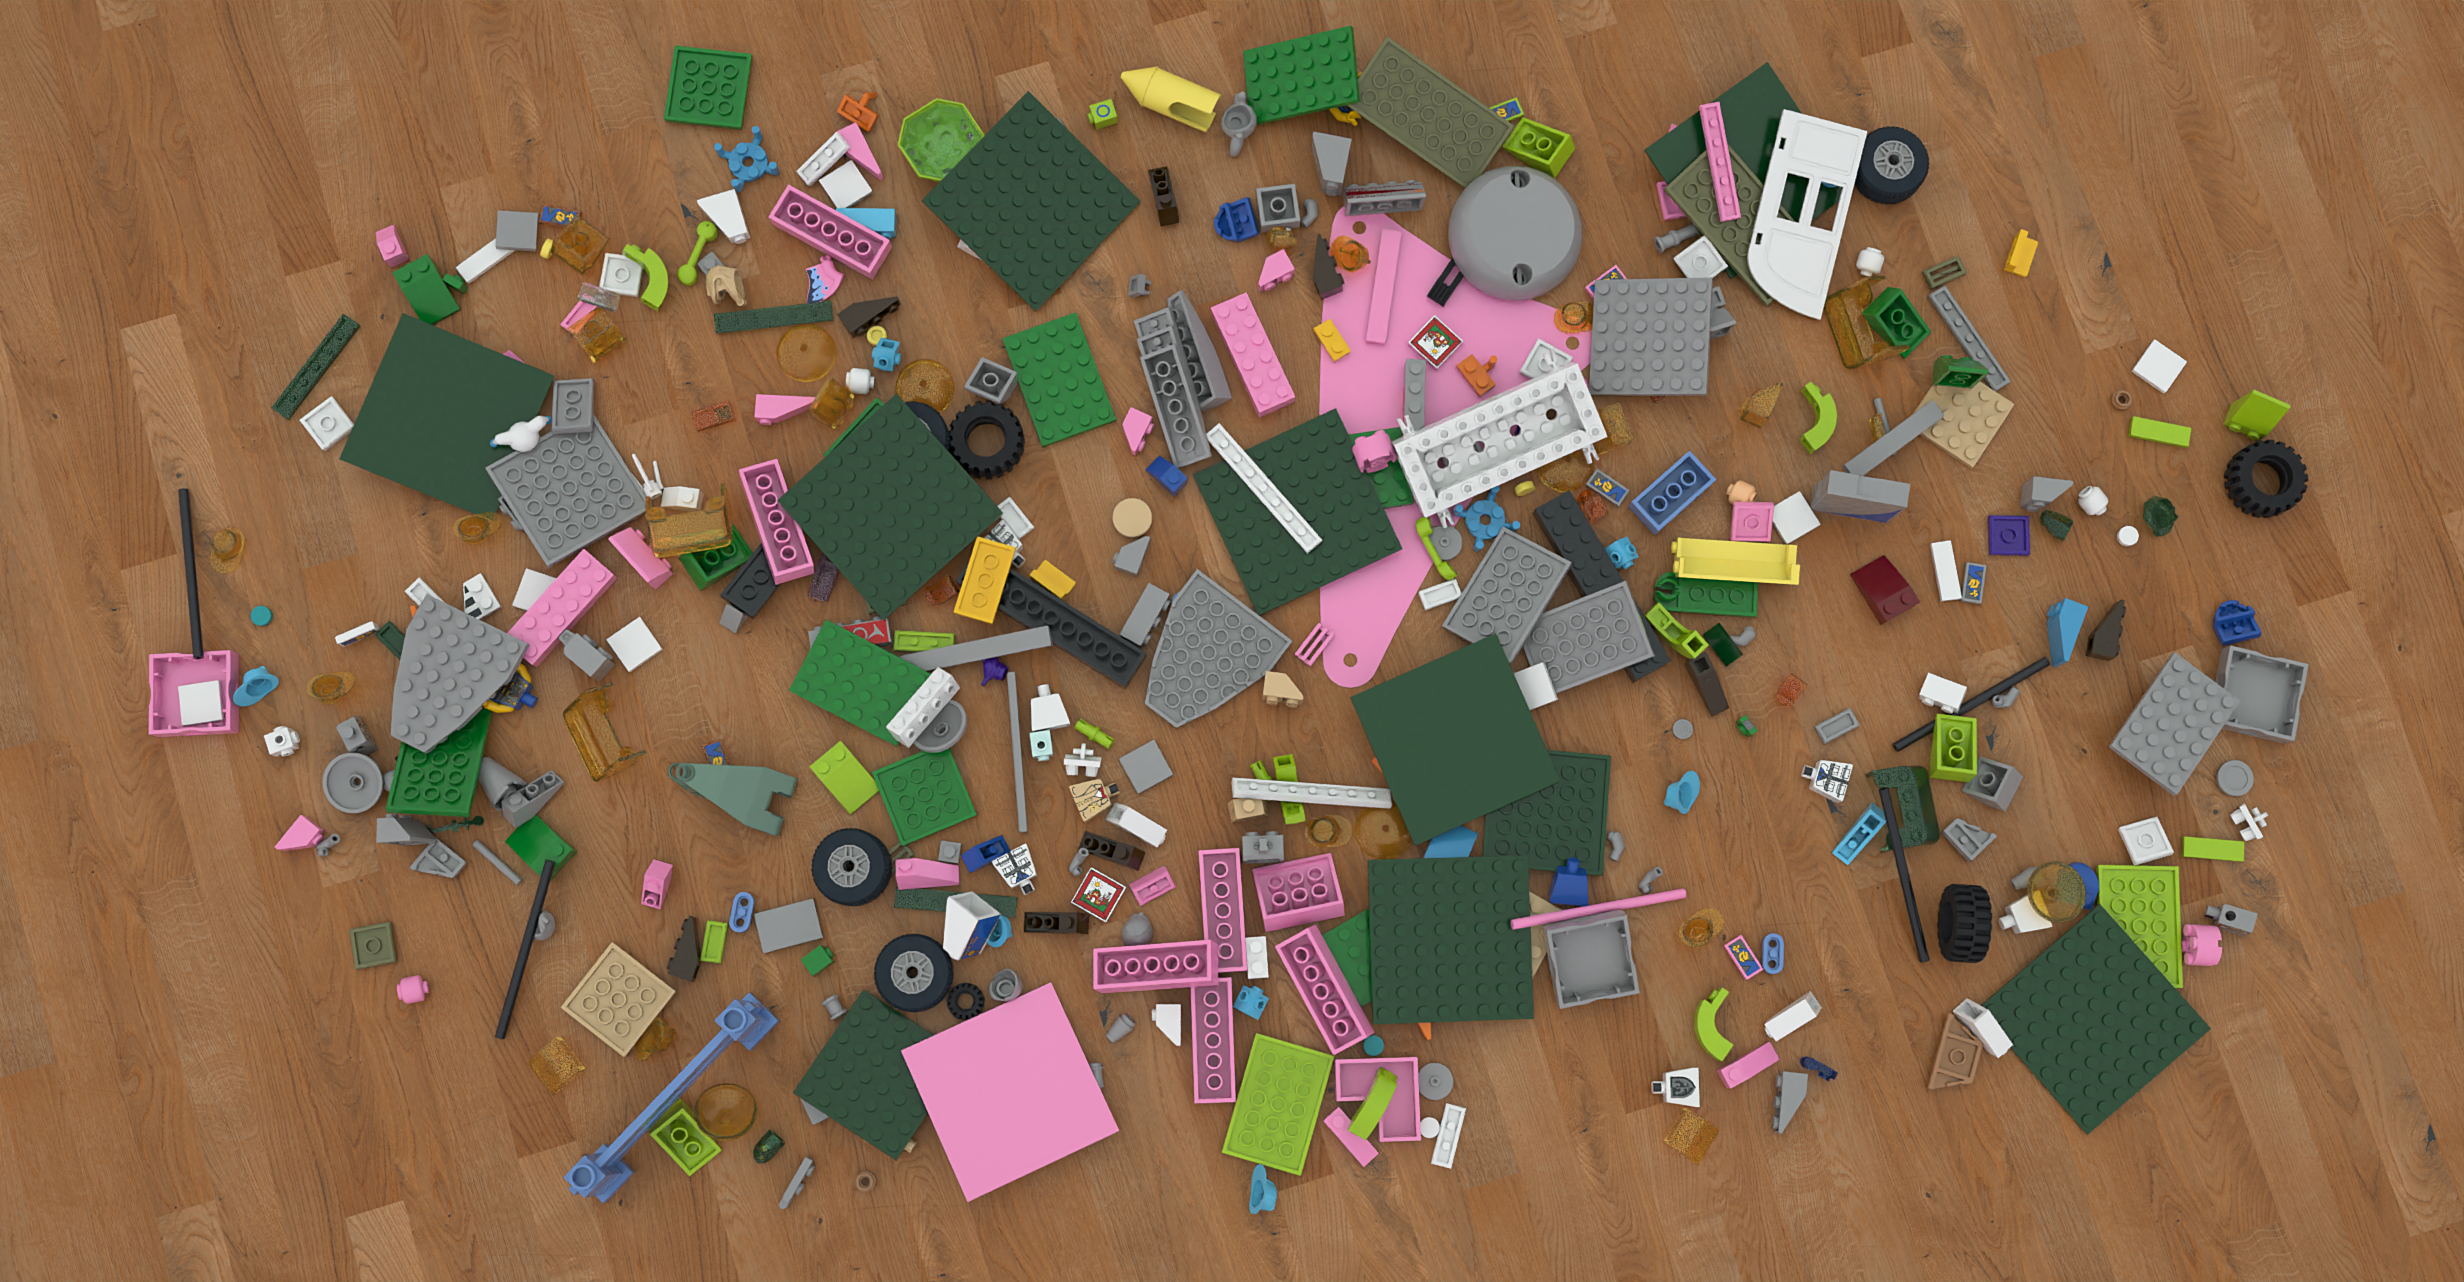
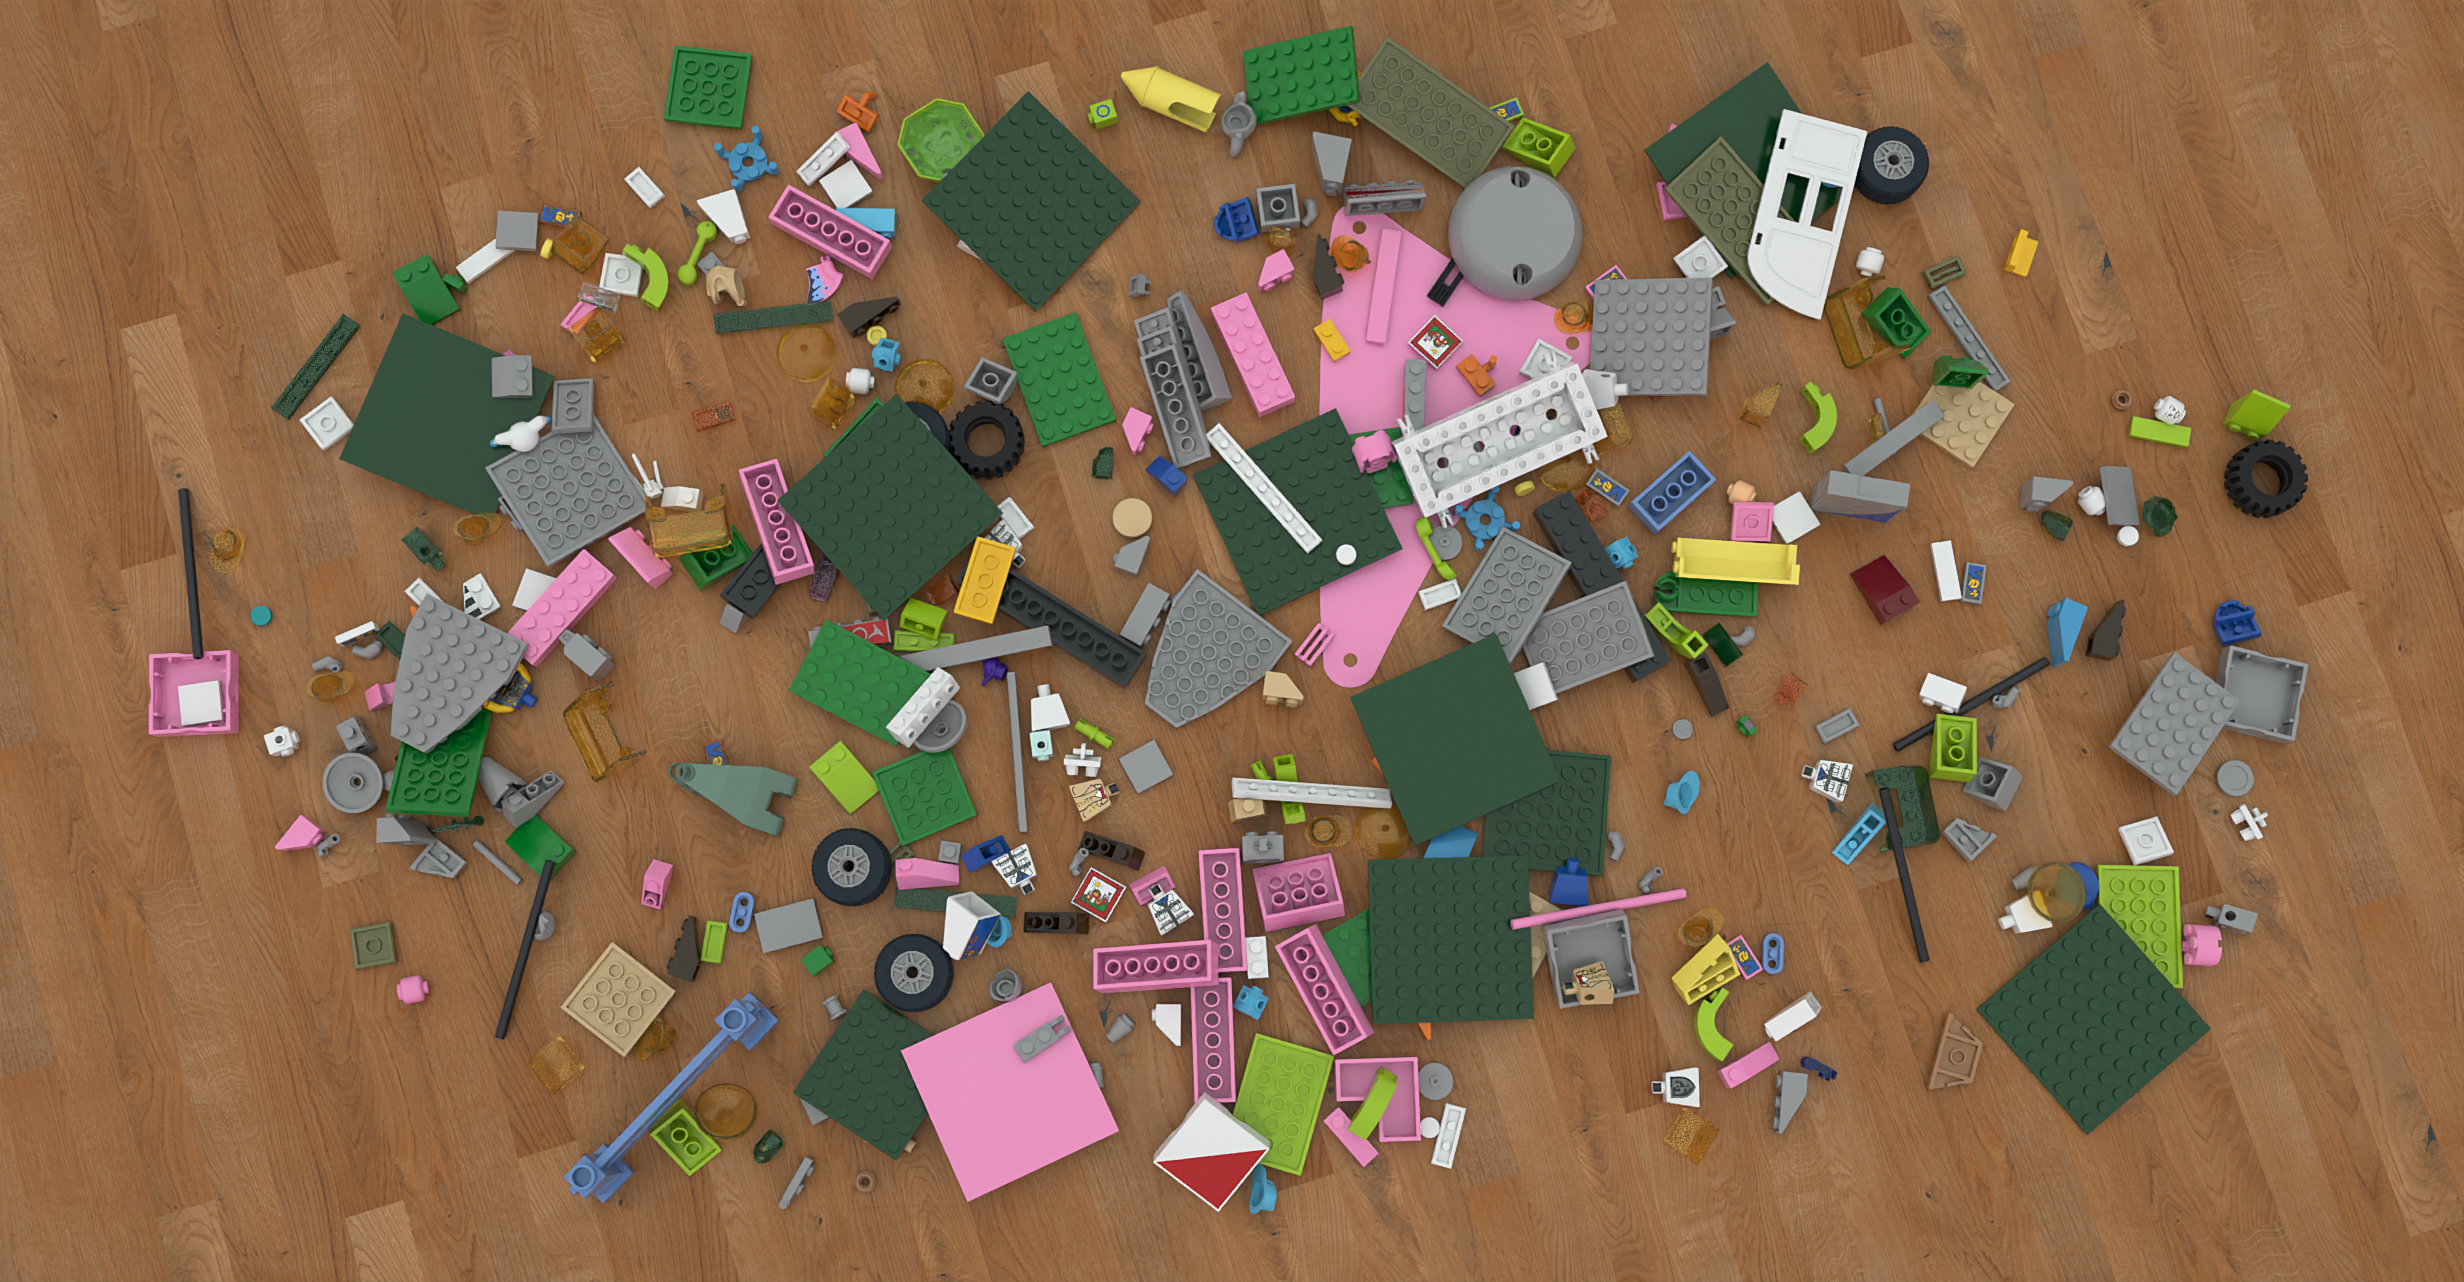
(255, 686): medium azure piece -> none
(329, 663): none -> light grey arm
(368, 652): none -> light grey arm
(380, 696): none -> bright pink slope
(391, 246): bright pink slope -> none
(418, 542): none -> clear green torso
(512, 376): none -> light grey slope
(634, 644): white tile -> none
(644, 187): none -> white tile
(777, 408): bright pink slope -> none
(923, 618): none -> lime brick
(954, 994): black tyre -> none
(1040, 1039): none -> light grey hinge
(1052, 580): yellow panel -> none
(1103, 464): none -> clear green rock
(1136, 824): white slope -> none
(1137, 930): light grey hair -> none
(1163, 196): dark brown slope -> none
(1167, 909): none -> torso
(1211, 1152): none -> tile
(1346, 554): none -> white tile
(1373, 1045): teal tile -> none
(1591, 985): none -> tan torso
(1604, 388): none -> white torso
(1674, 238): light grey pin -> none
(1706, 971): none -> light yellow wedge
(1719, 161): bright pink tile -> none
(1964, 923): black tyre -> none
(1983, 1026): white slope -> none
(2008, 535): dark purple tile -> none
(2119, 496): none -> light grey tile
(2159, 366): white tile -> none
(2169, 410): none -> white head
(2212, 849): lime tile -> none

